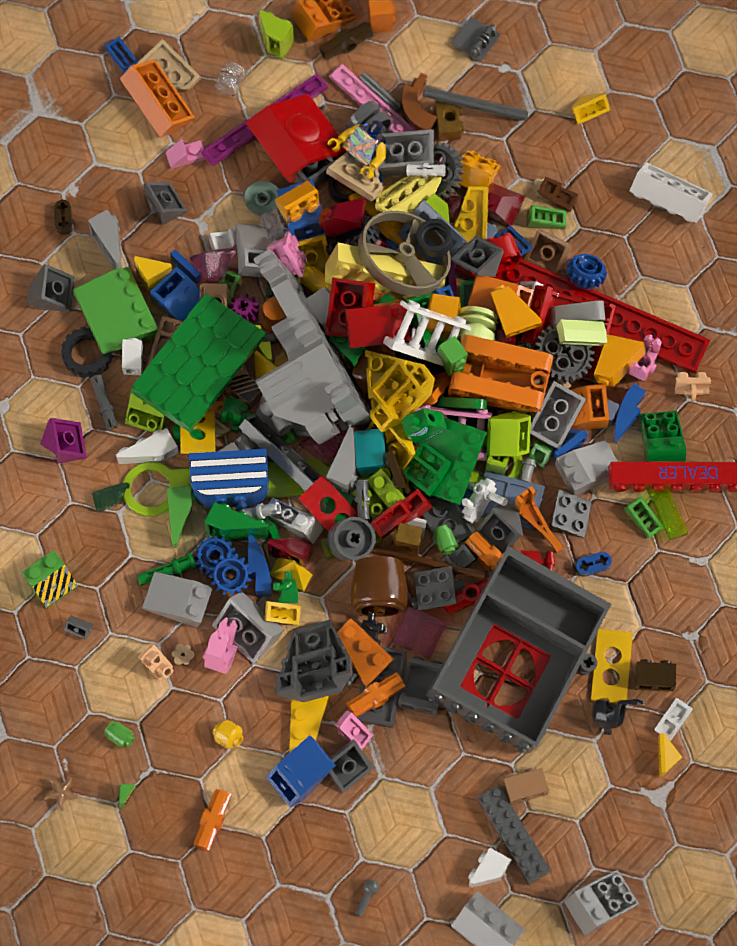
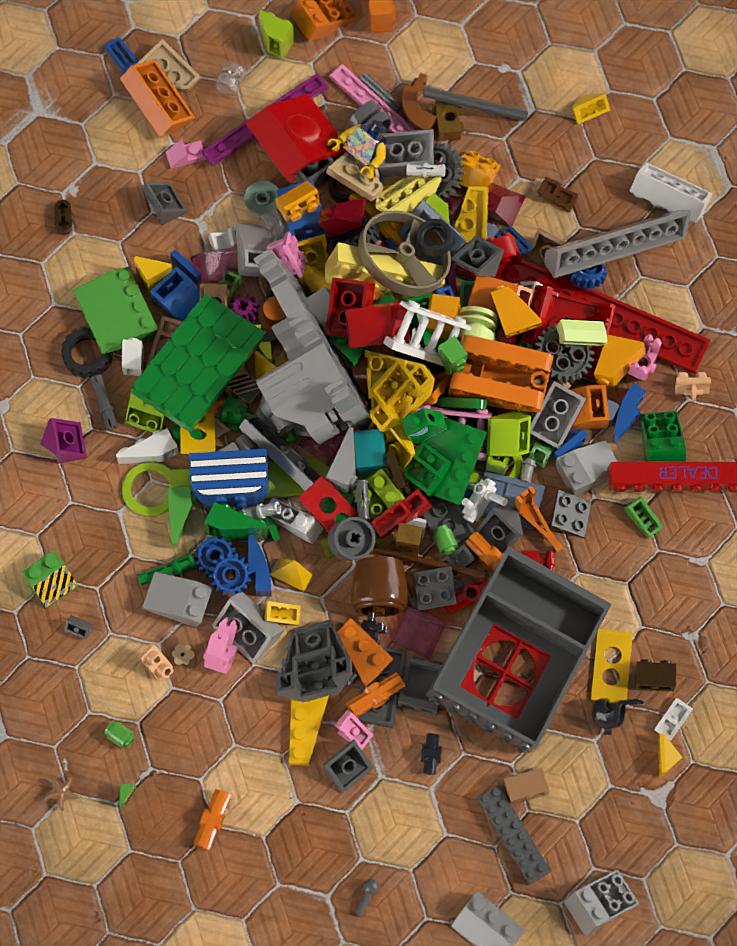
(51, 290): dark grey slope -> none
(106, 235): light grey slope -> none
(109, 496): clear green slope -> none
(228, 734): yellow head -> none
(288, 588): green piece -> none
(291, 549): dark red slope -> none
(300, 771): blue slope -> none
(346, 40): dark brown piece -> none
(431, 754): none -> black axle
(476, 38): dark grey hinge -> none
(490, 870): white slope -> none
(539, 223): bright green slope -> none
(579, 311): light grey beam -> none
(592, 662): dark grey bush -> none
(595, 568): blue beam -> none
(617, 243): none -> light grey slope
(668, 514): clear neon green plate -> none

